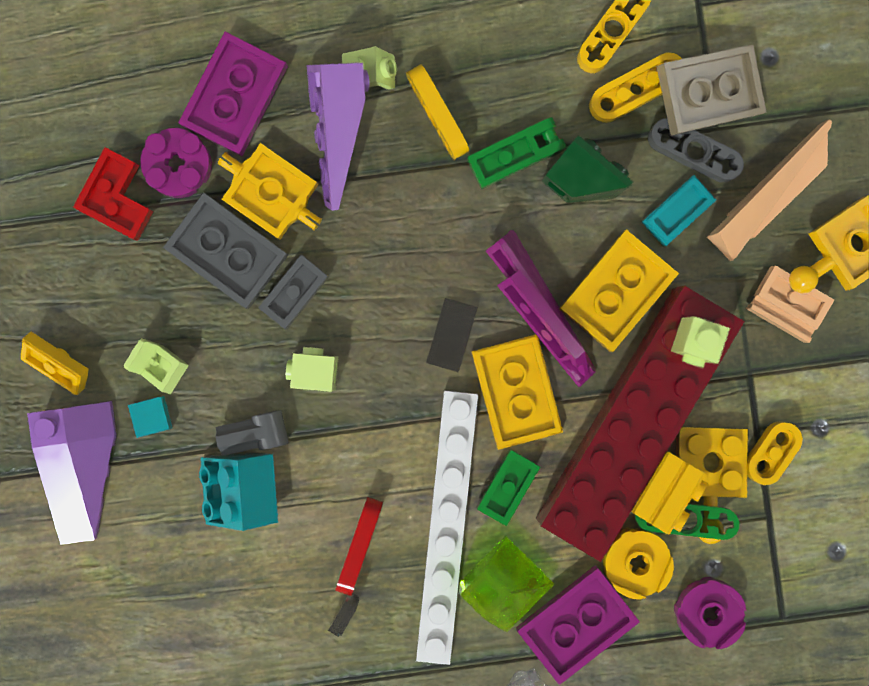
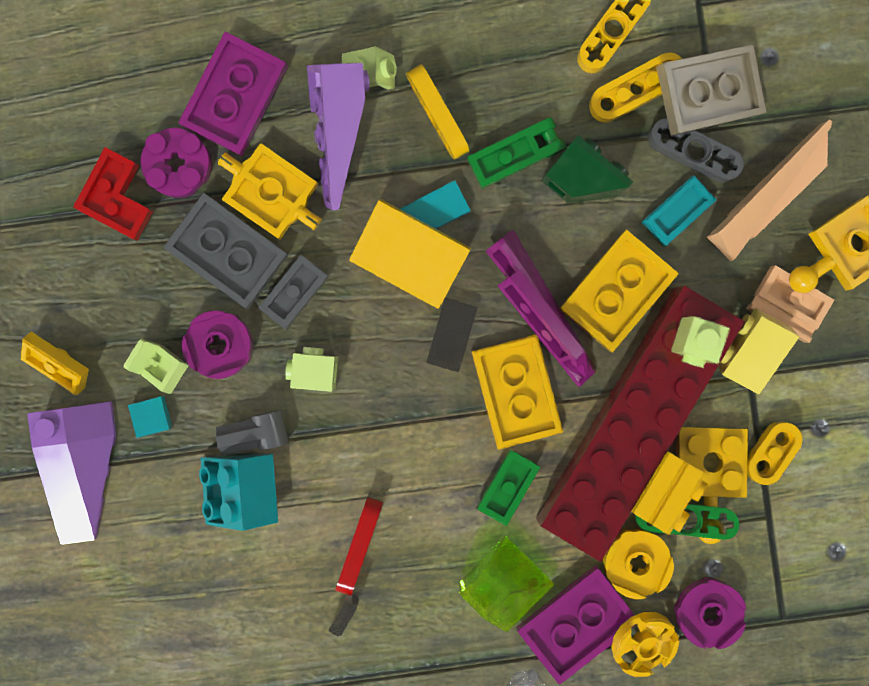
(201, 333): none -> magenta plate
(409, 253): none -> yellow tile
(439, 206): none -> teal tile
(447, 527): white plate -> none
(650, 643): none -> yellow piece
(757, 350): none -> light yellow brick

